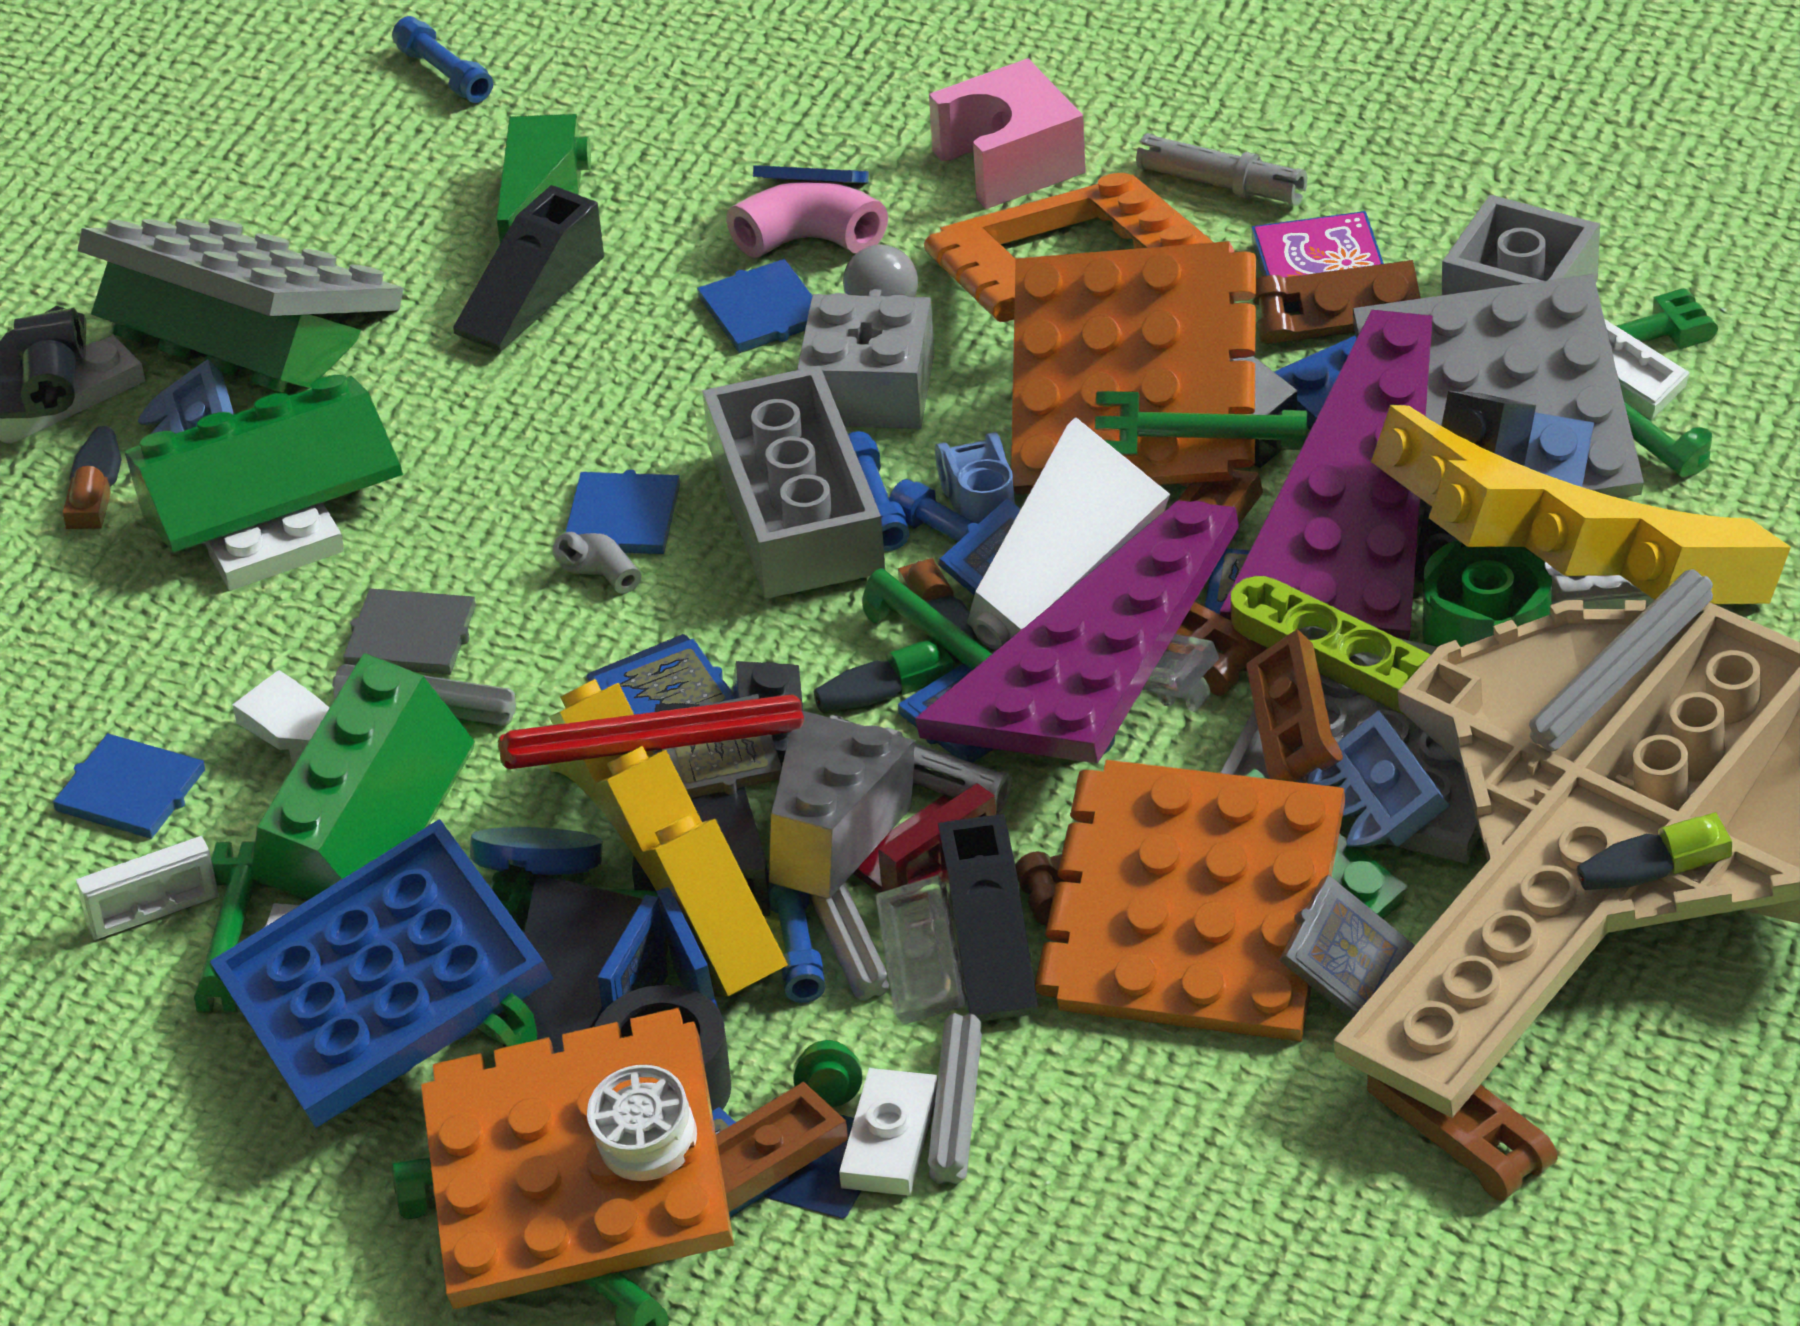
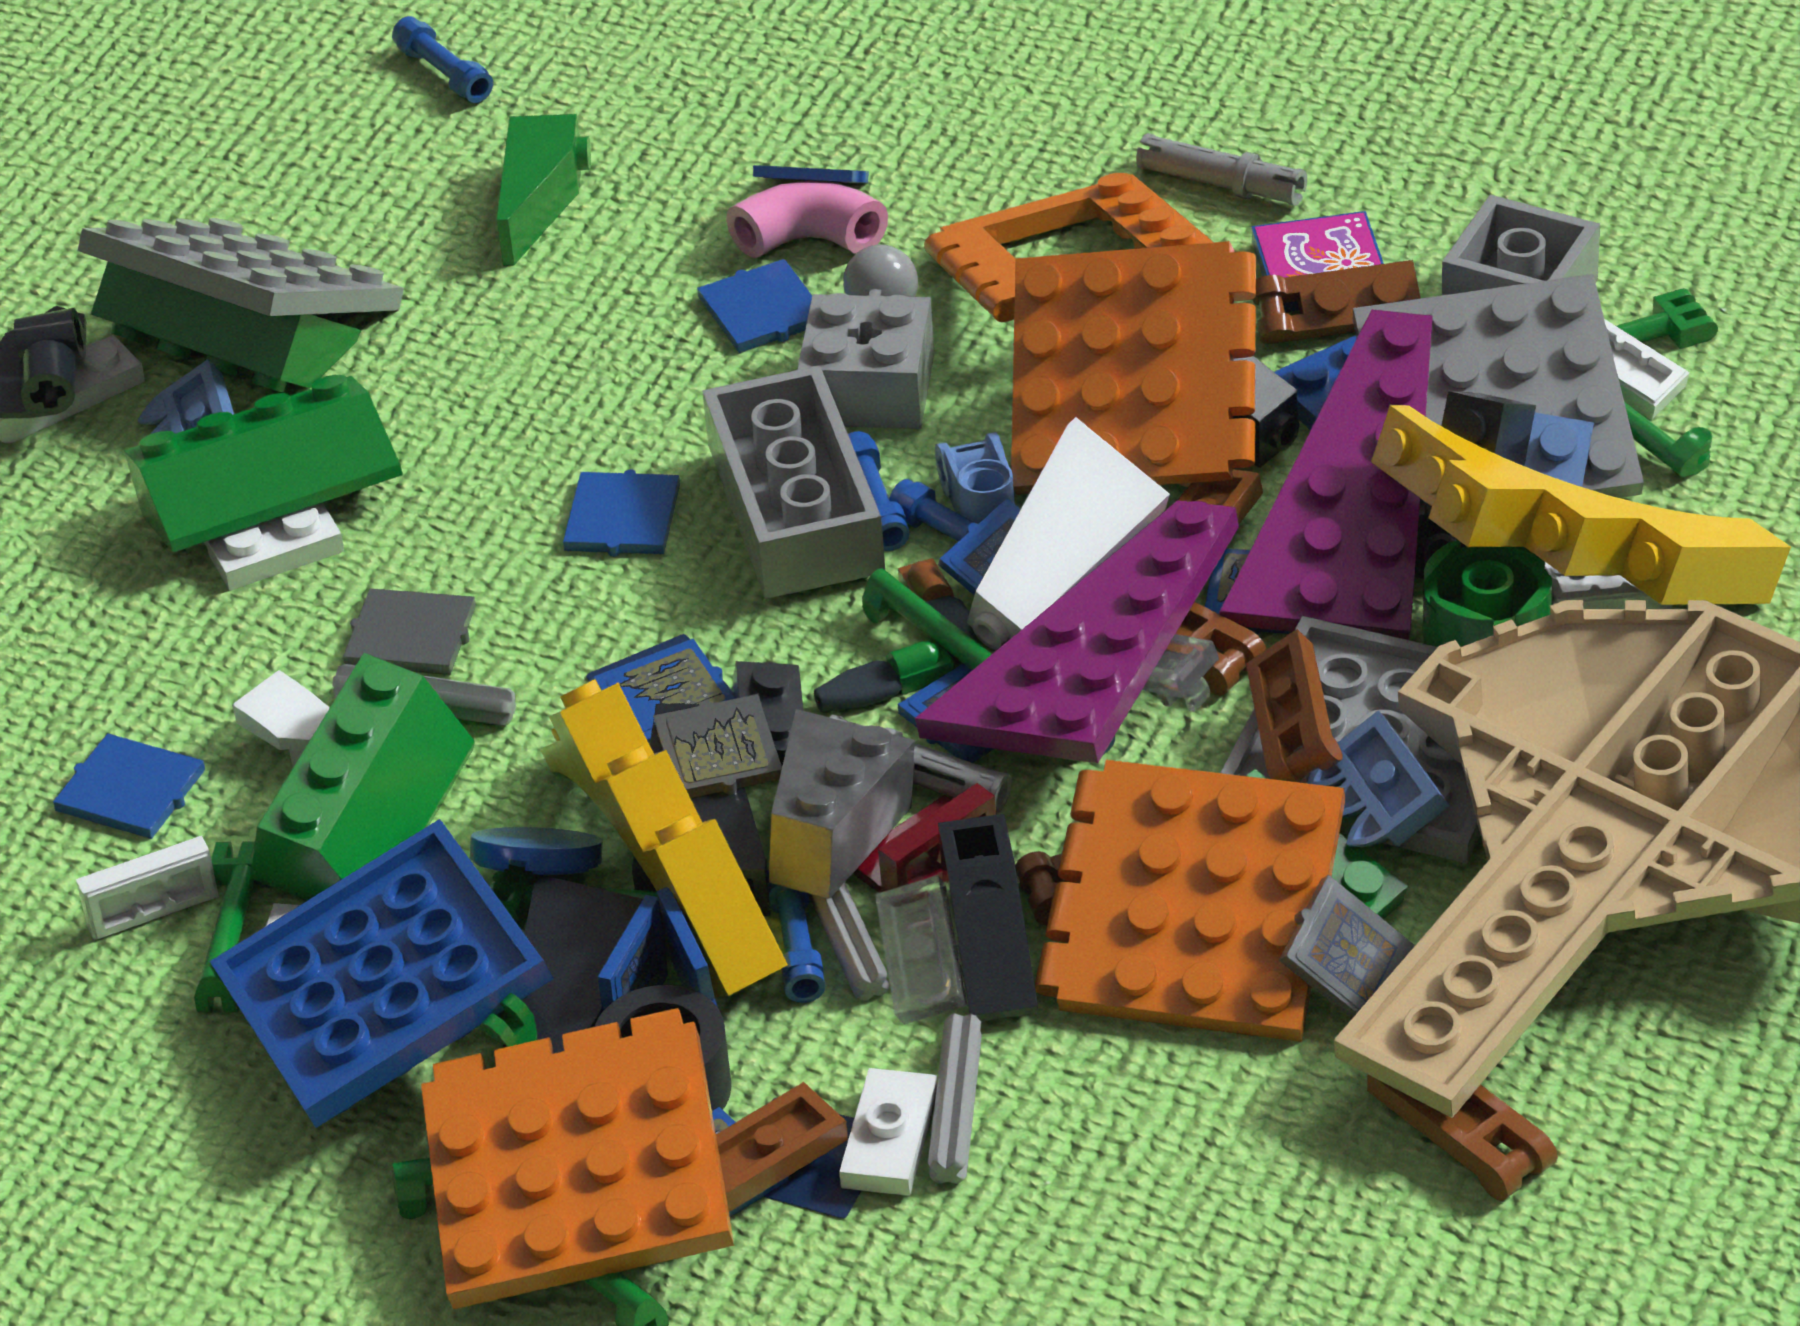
(90, 479): piece -> none
(535, 265): black slope -> none
(596, 556): light grey arm -> none
(642, 1126): white wheel -> none
(651, 730): red axle -> none
(829, 1071): green plate -> none
(1016, 126): bright pink piece -> none
(1131, 424): green hinge -> none
(1264, 601): lime beam -> none
(1620, 660): light grey axle -> none
(1653, 856): piece -> none

